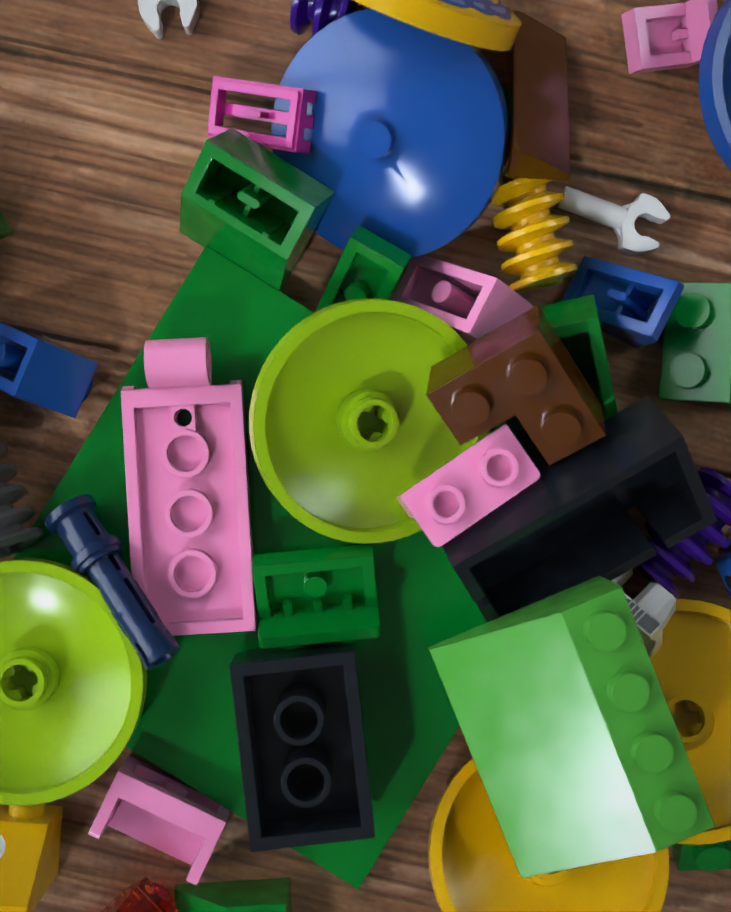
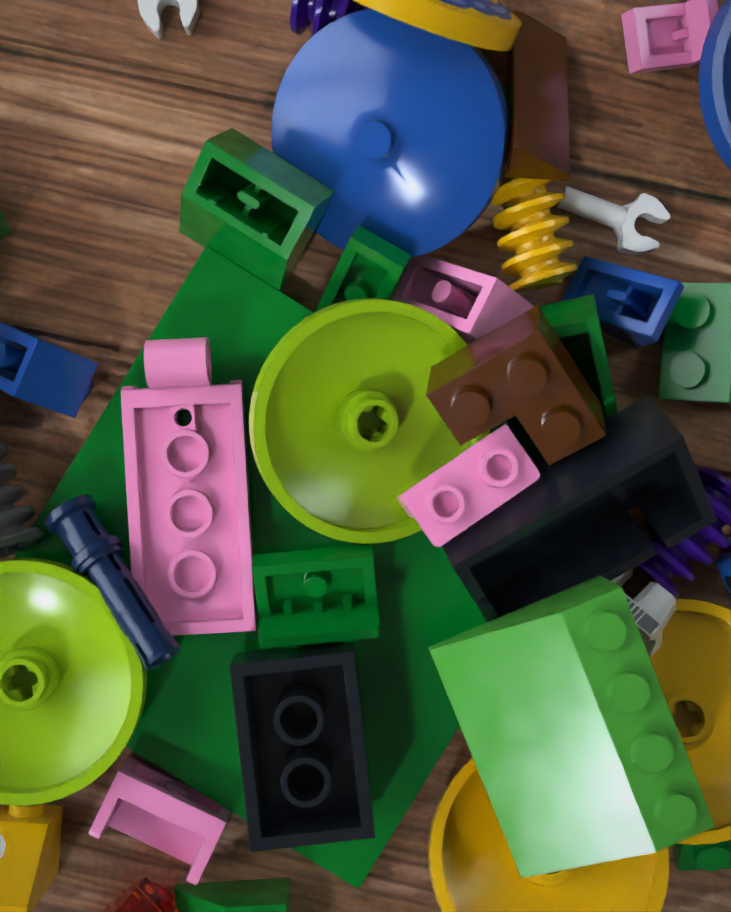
(294, 119): dark pink tile -> none

